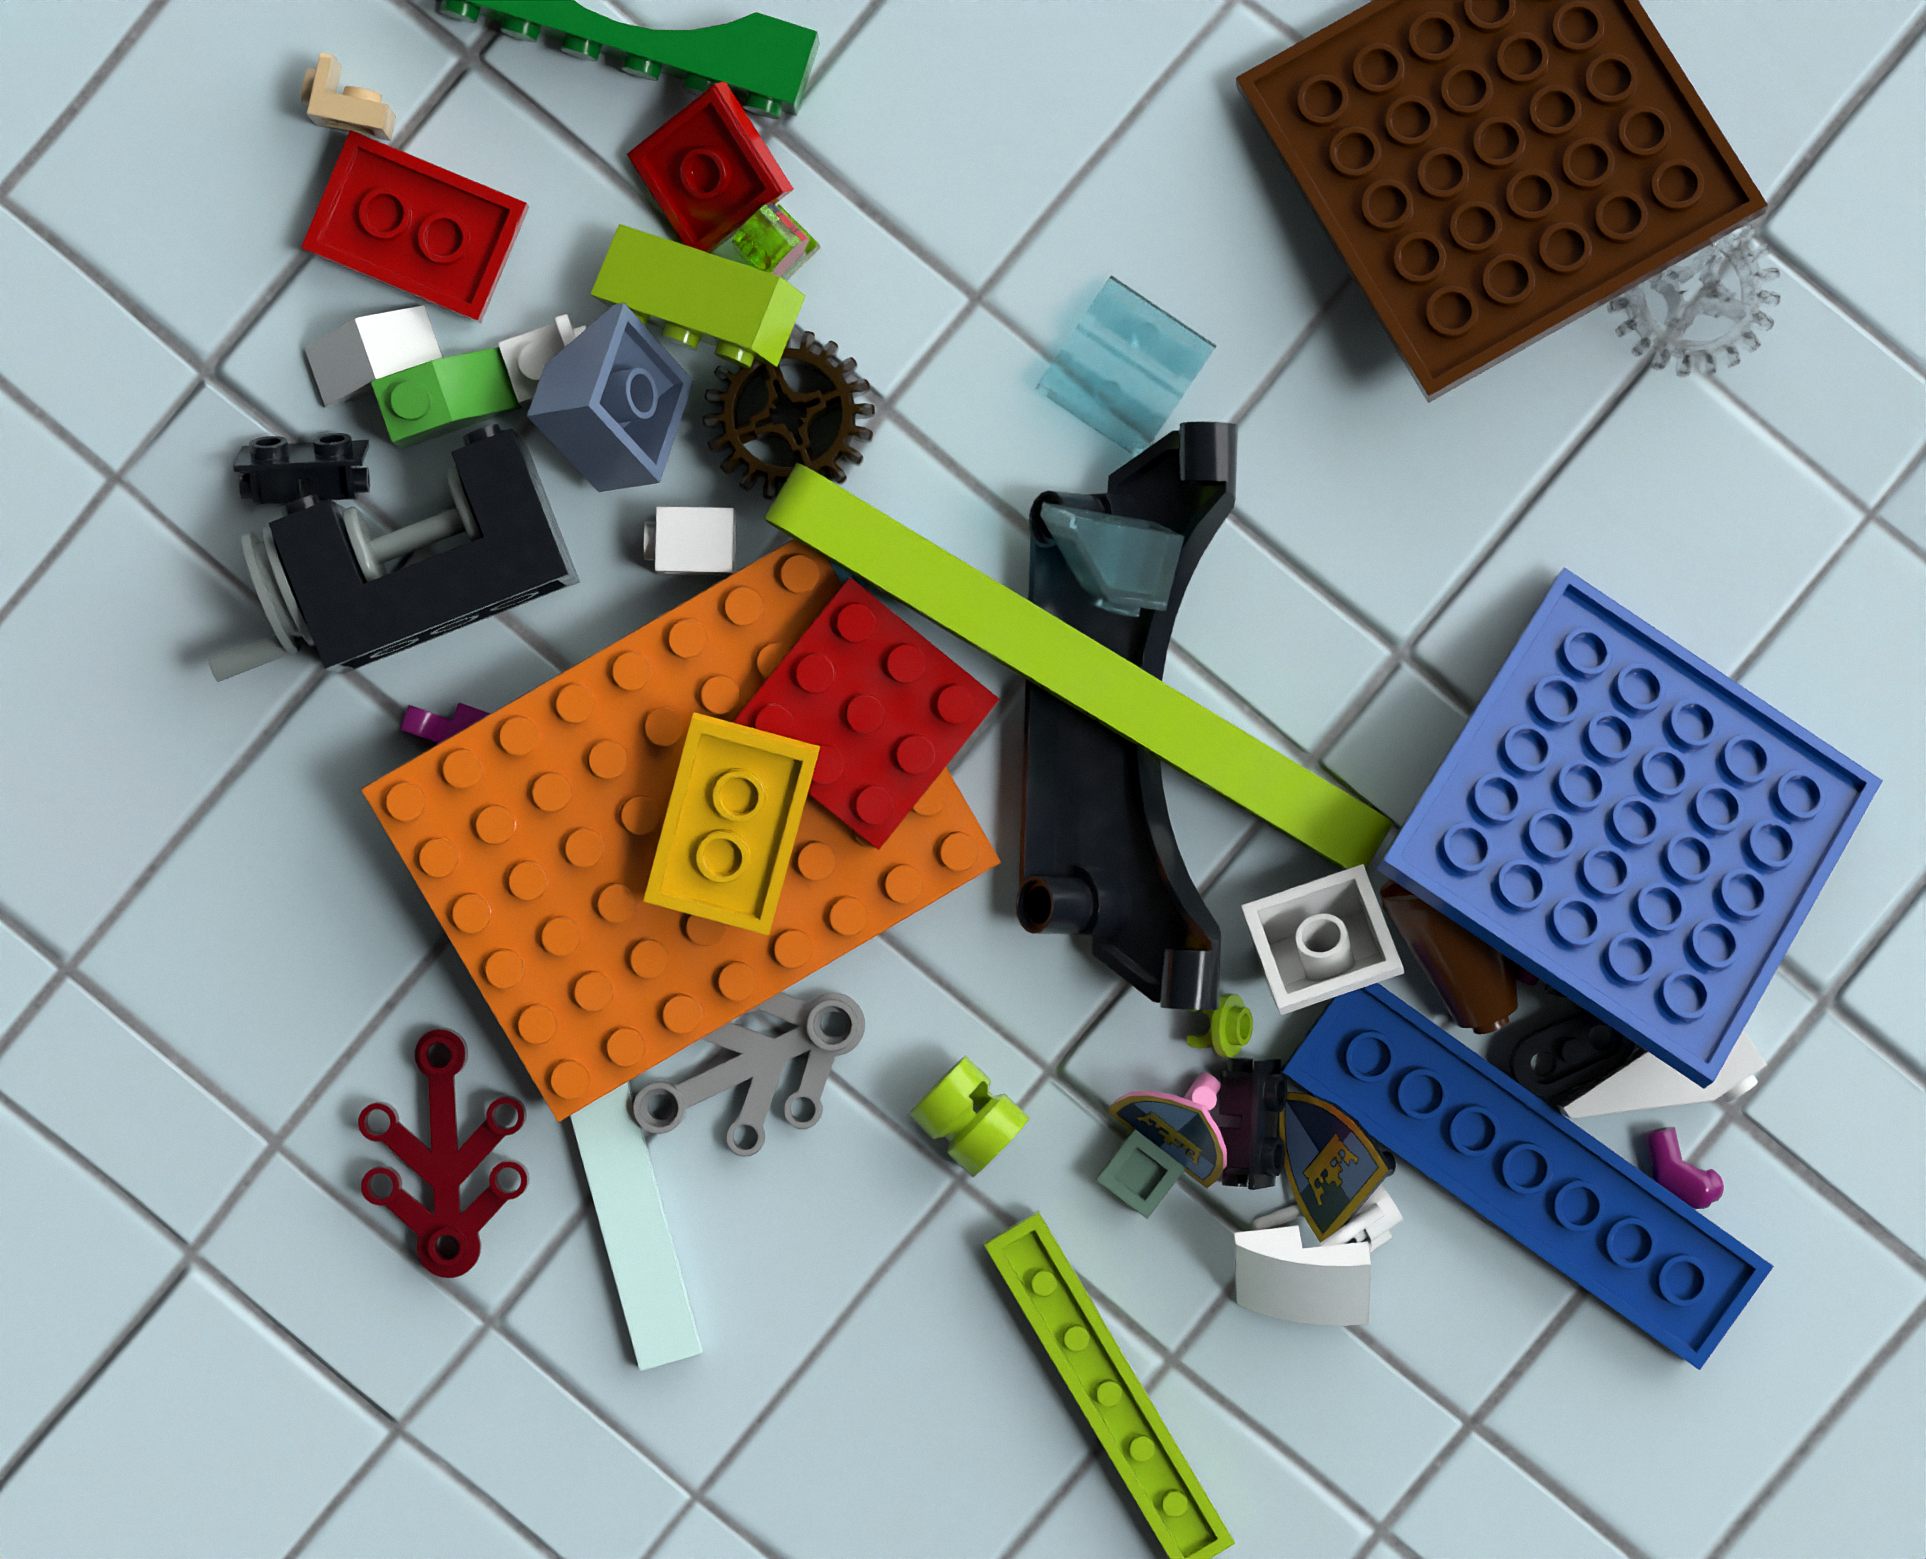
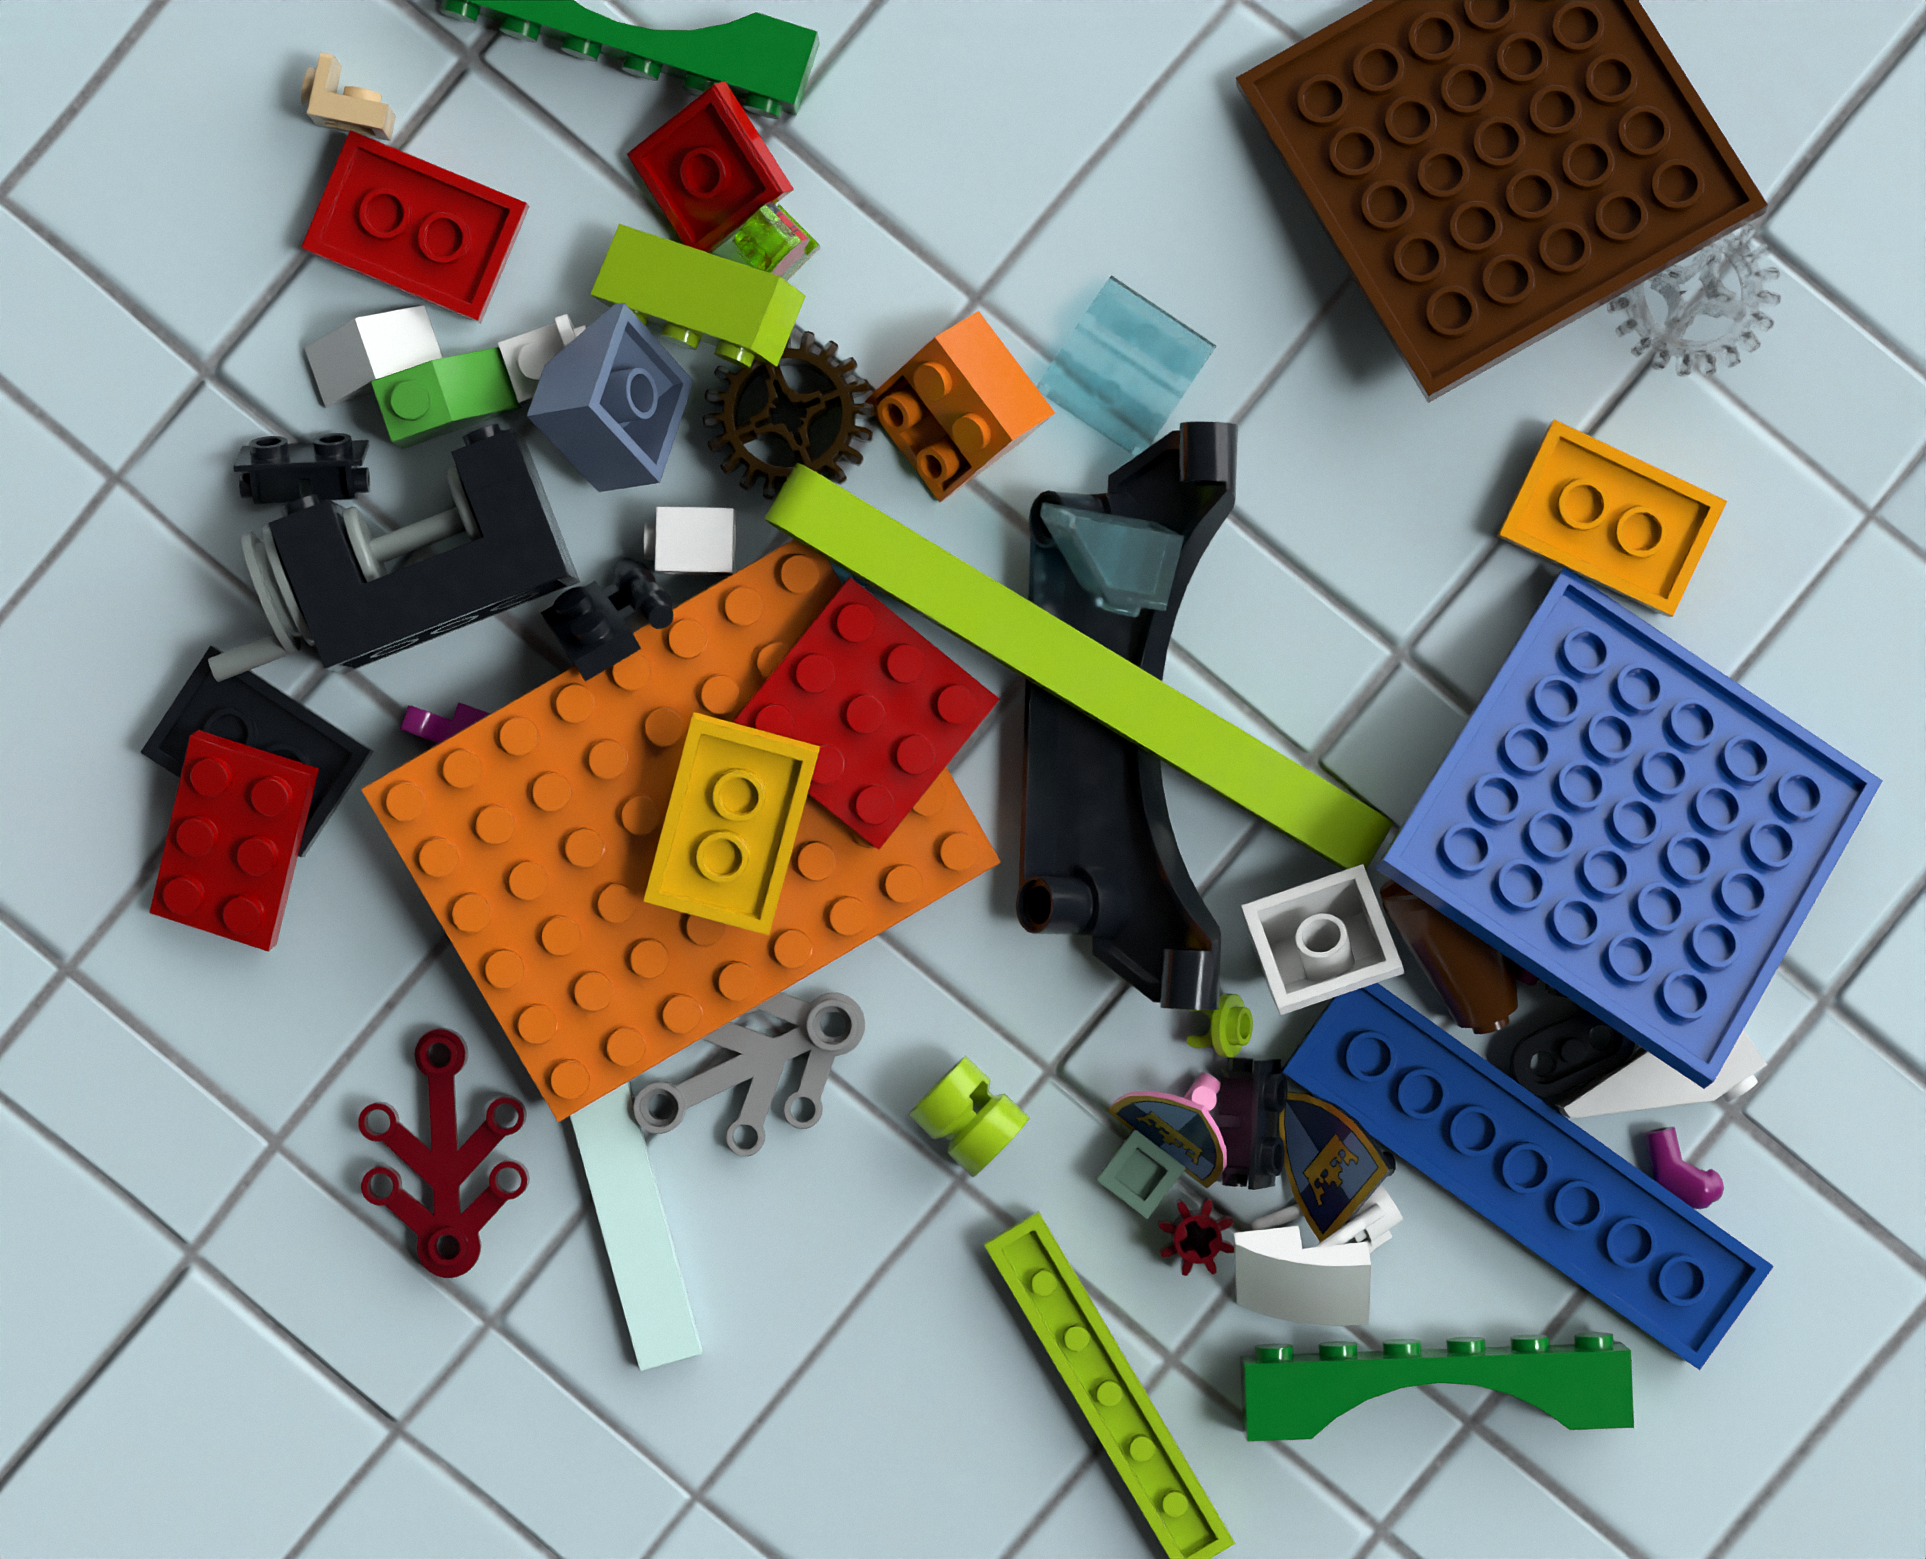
(233, 840): none -> red plate
(264, 718): none -> black plate
(599, 624): none -> black plate
(959, 405): none -> orange slope
(1179, 1233): none -> dark red gear
(1303, 1393): none -> green arch
(1611, 518): none -> light orange plate

